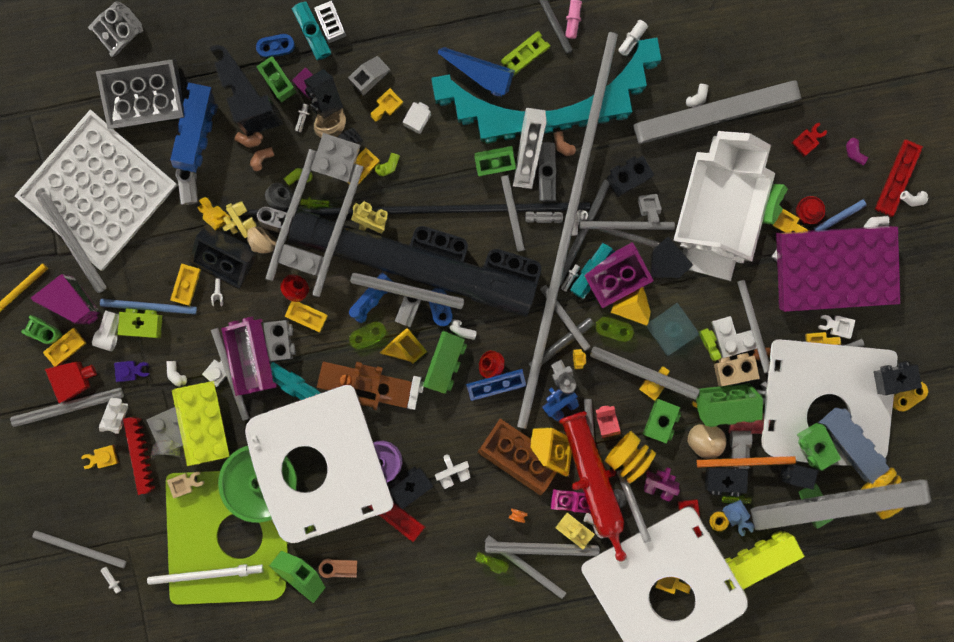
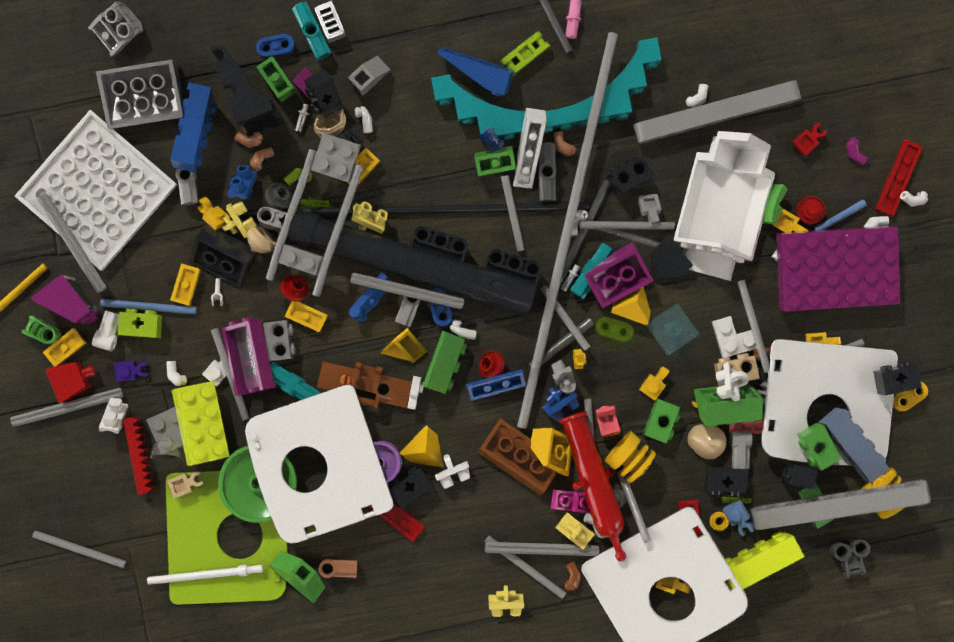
(103, 457): yellow plate -> none
(113, 584): white piece -> none
(243, 182): none -> blue hips
(366, 118): none -> white arm
(367, 335): clear neon green plate -> none
(388, 103): yellow plate -> none
(389, 167): lime arm -> none
(417, 117): white brick -> none
(424, 449): none -> yellow slope
(496, 144): none -> clear blue bush
(496, 565): clear neon green plate -> none
(506, 600): none -> light yellow hips
(517, 515): orange bush -> none
(544, 217): light grey axle -> none
(575, 577): none -> dark orange arm
(633, 37): white axle -> none
(644, 372): light grey axle -> none
(663, 481): magenta hips -> none
(708, 339): lime plate -> none
(732, 384): none -> white hips
(746, 461): orange piece -> none
(839, 326): white plate -> none
(851, 561): none -> dark grey piece

